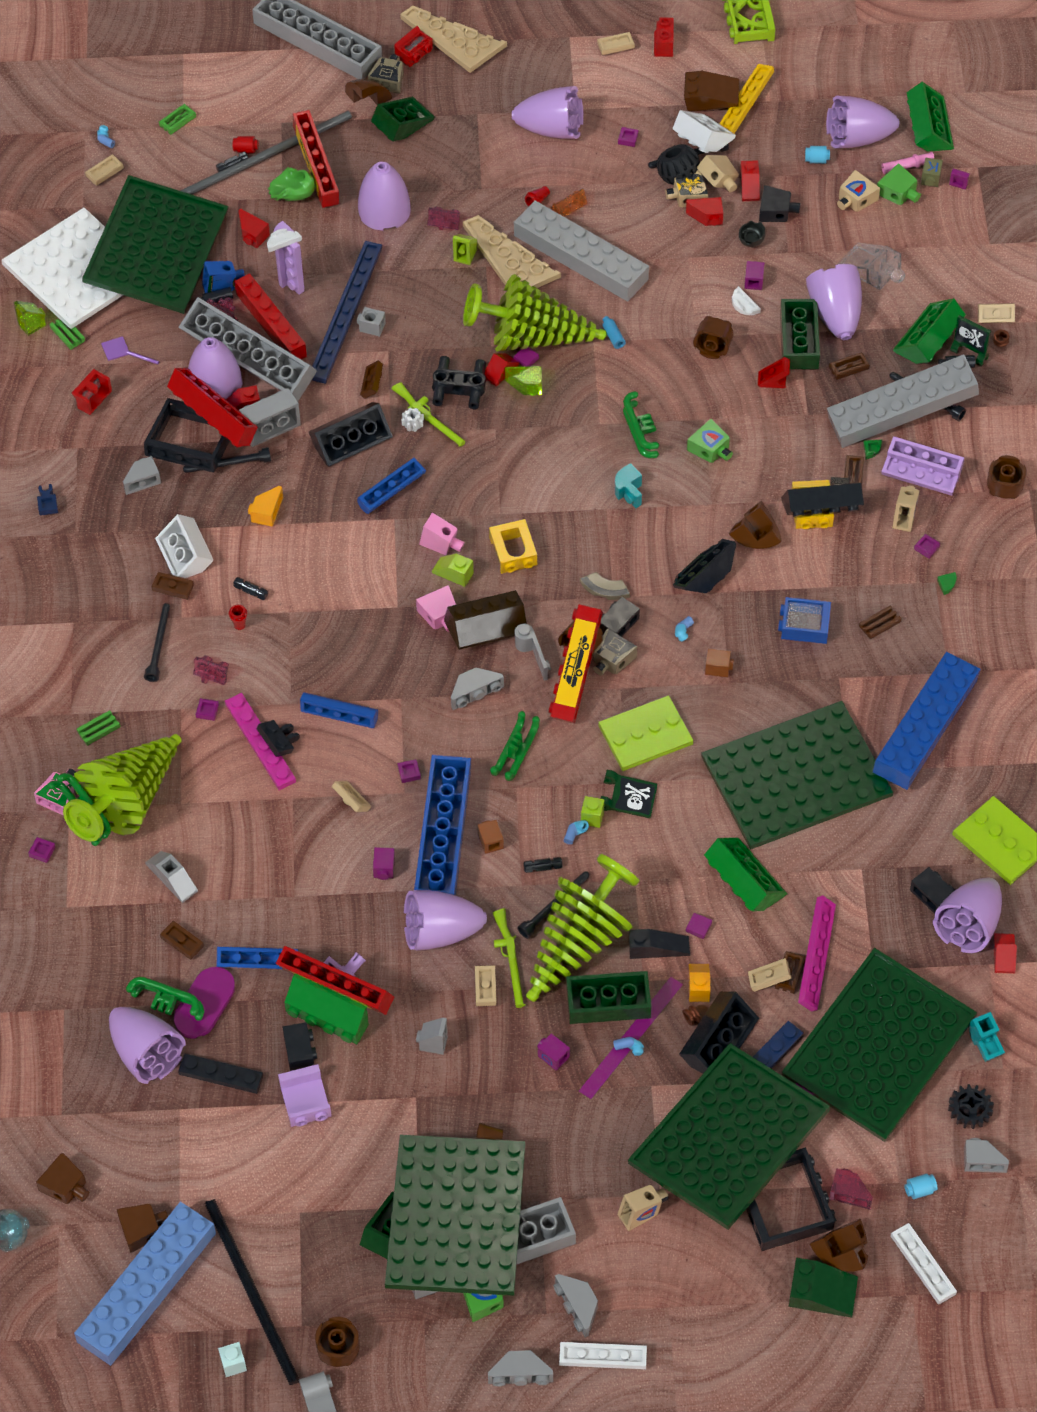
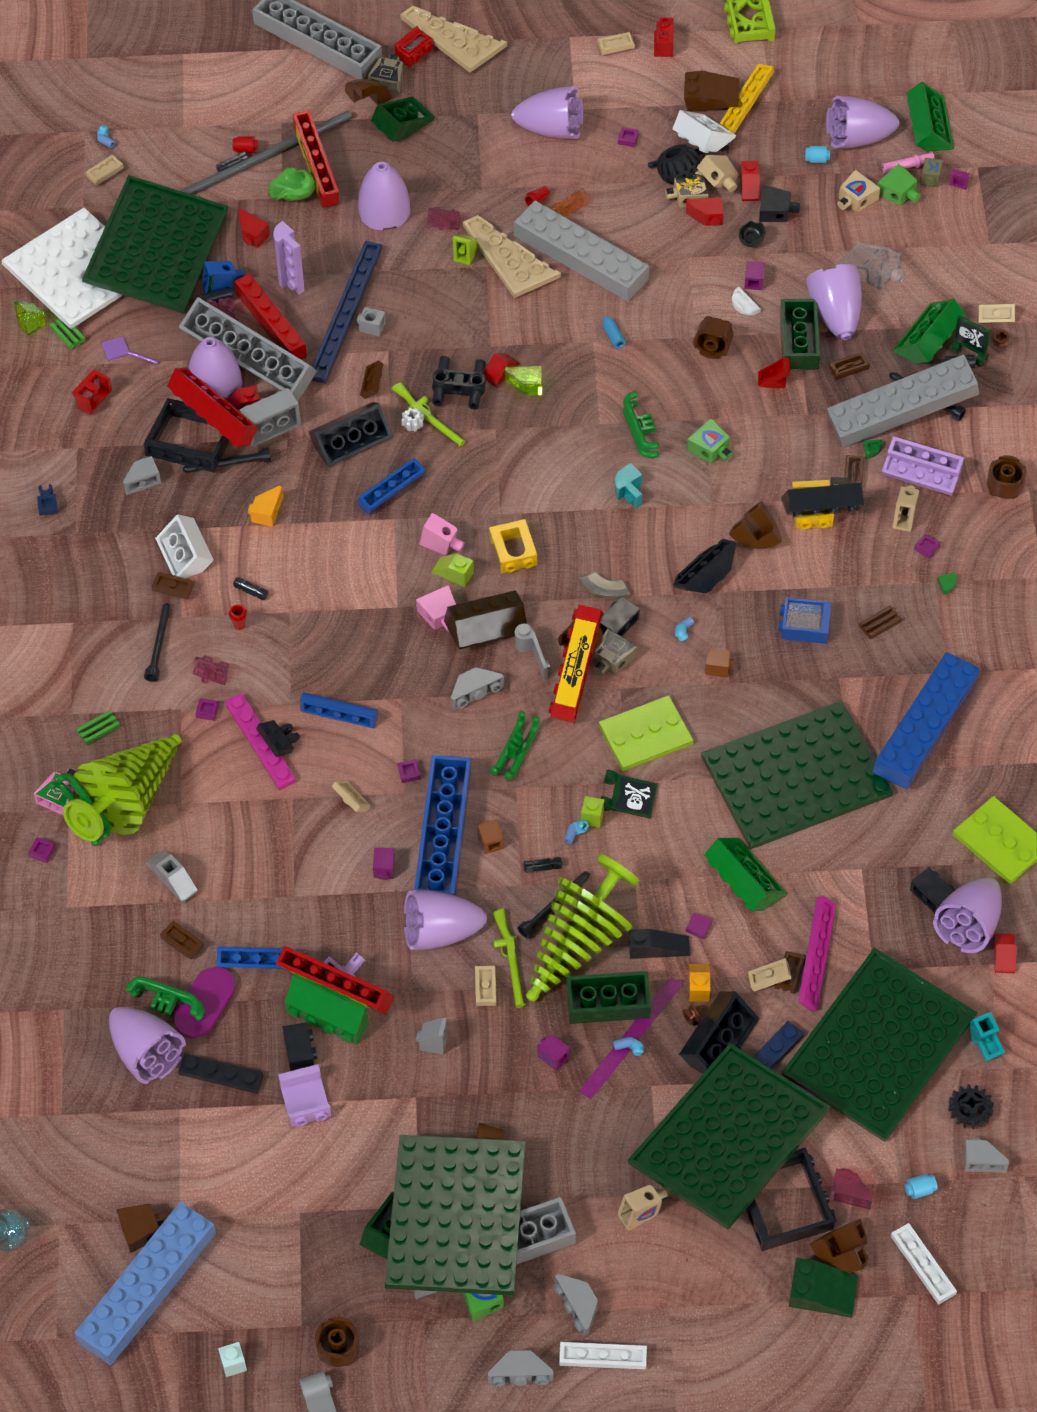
(63, 1181): reddish brown torso -> none
(179, 120): bright green tile -> none
(252, 1292): black axle -> none
(282, 238): white tile -> none
(526, 357): magenta tile -> none
(527, 318): lime plant -> none

